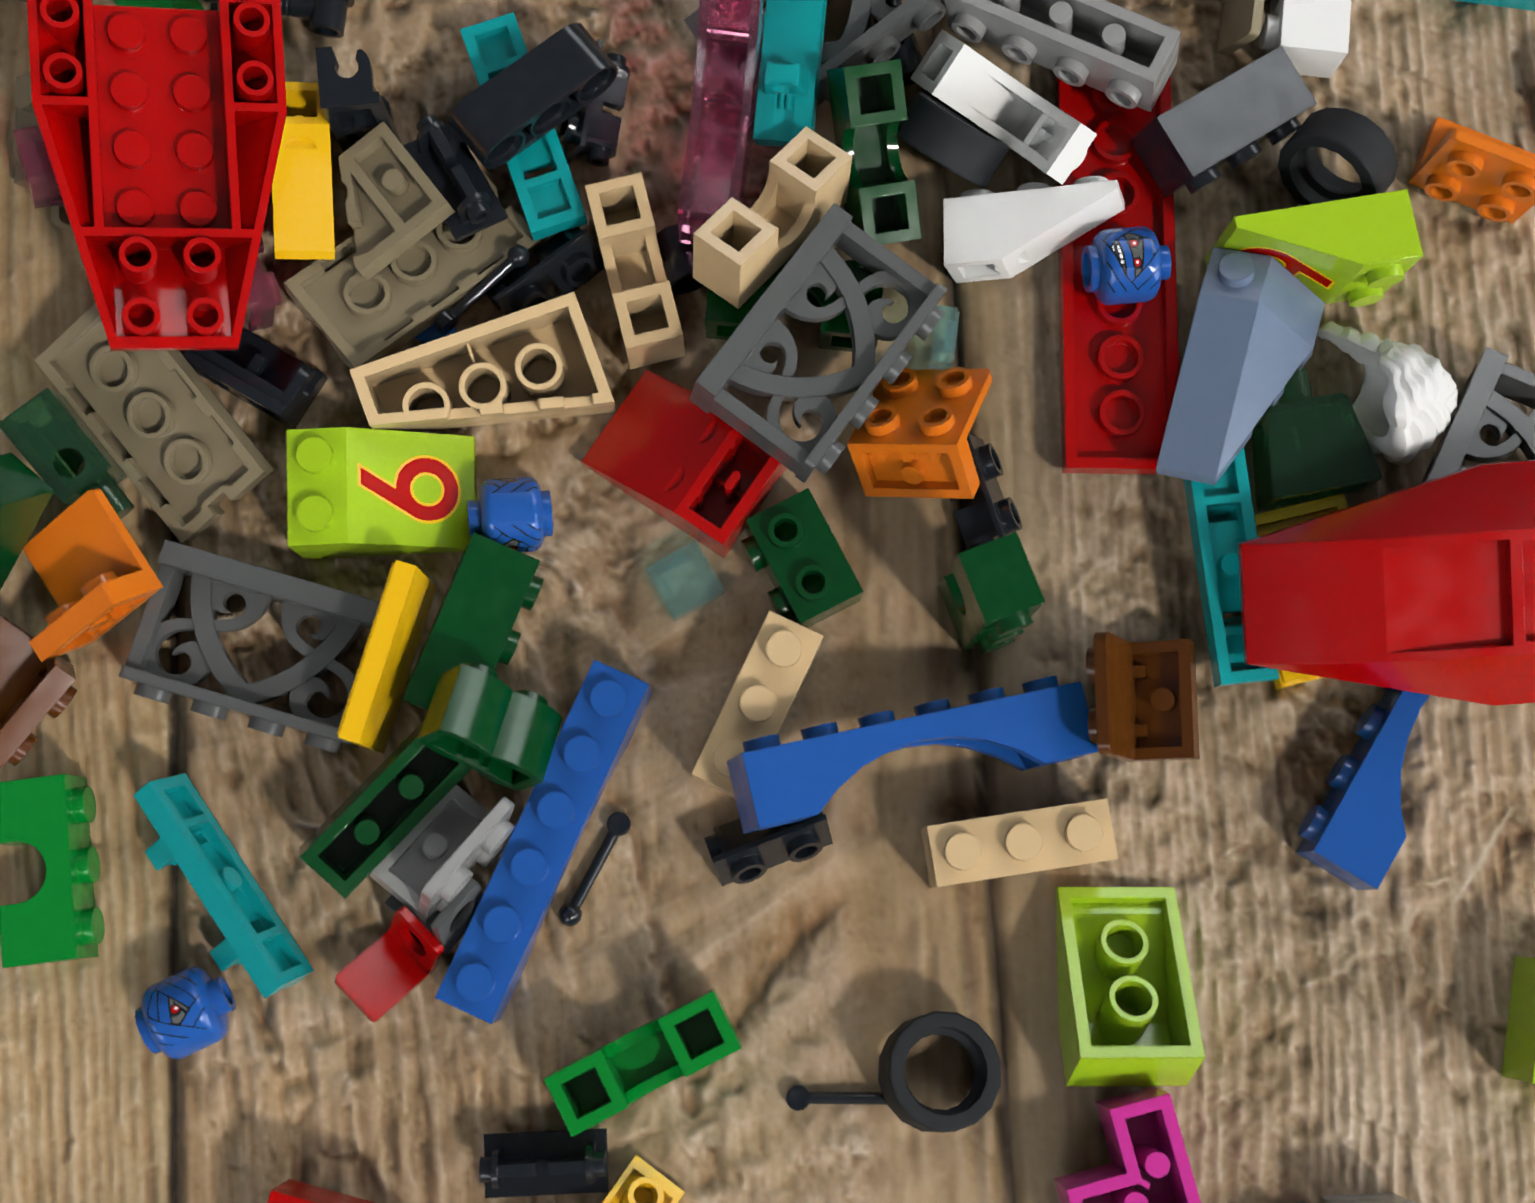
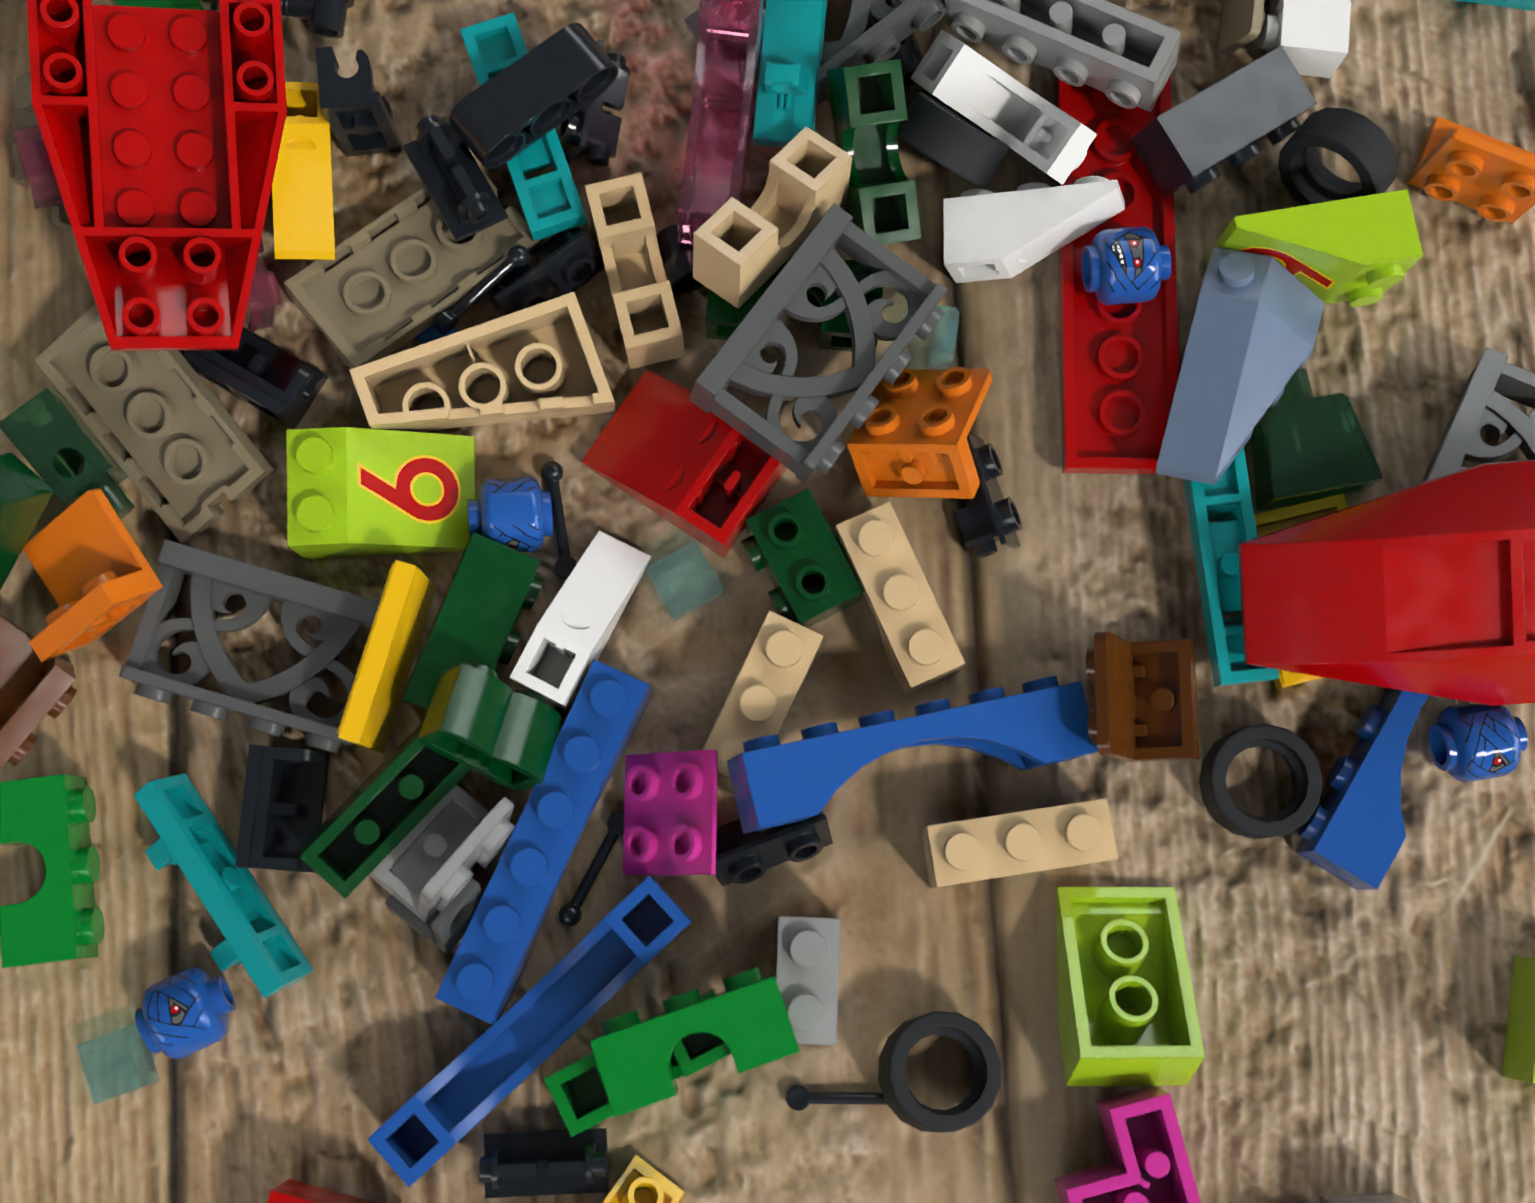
(117, 1064): none -> clear light blue tile
(280, 806): none -> black hinge
(387, 199): dark tan wing -> none
(390, 966): red bracket -> none
(529, 1031): none -> blue arch
(552, 473): none -> black hinge
(580, 621): none -> white slope
(637, 1052): none -> green arch
(670, 813): none -> dark pink hinge
(809, 976): none -> light grey brick
(900, 599): none -> tan arch
(991, 594): dark green arch -> none
(1305, 774): none -> black tyre
(1403, 395): white hair -> none
(1477, 741): none -> blue head

